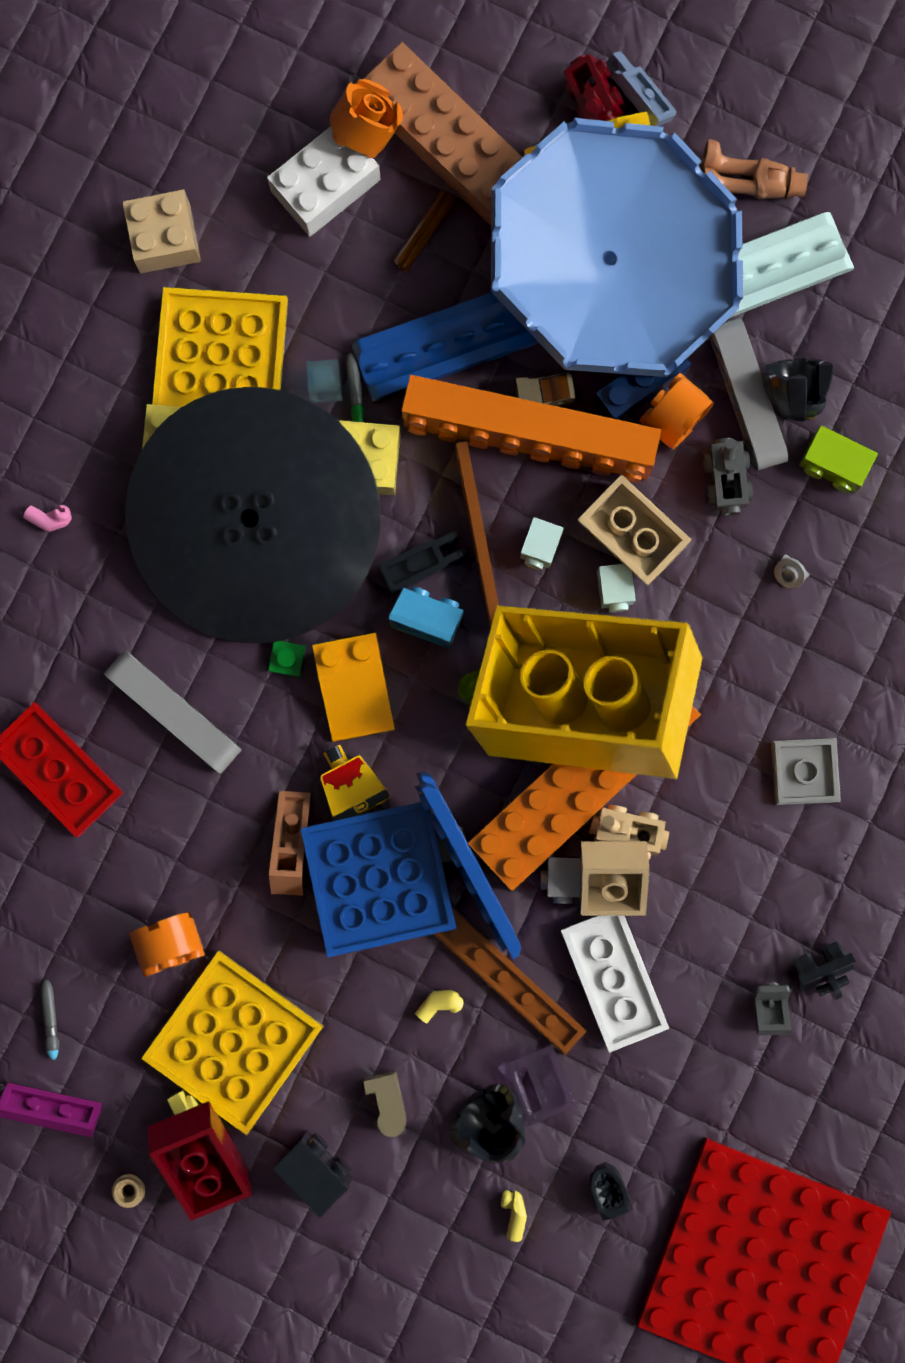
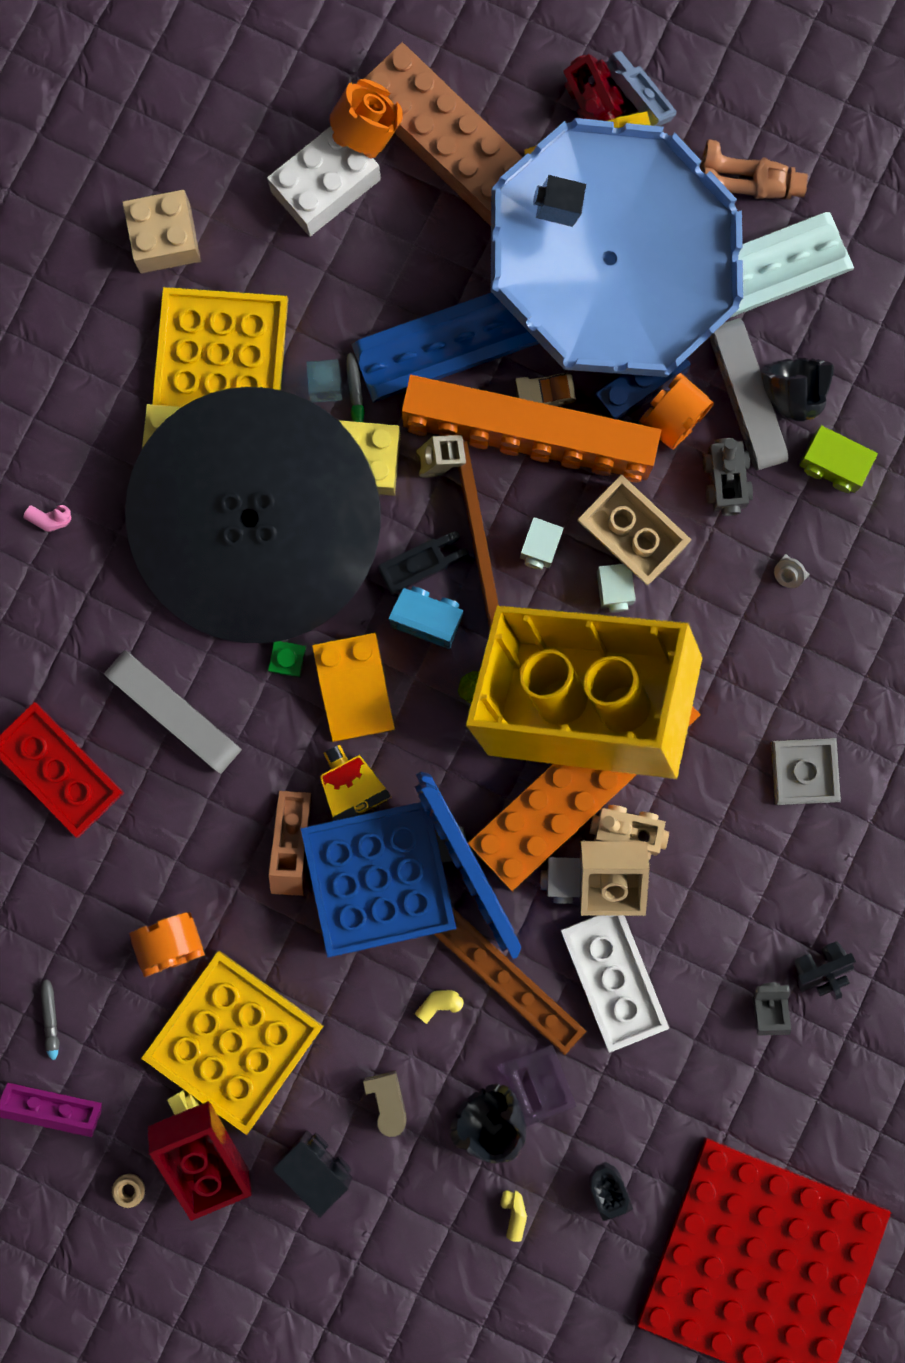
(424, 231): reddish brown axle -> none
(440, 455): none -> dark tan leg
(559, 200): none -> black brick

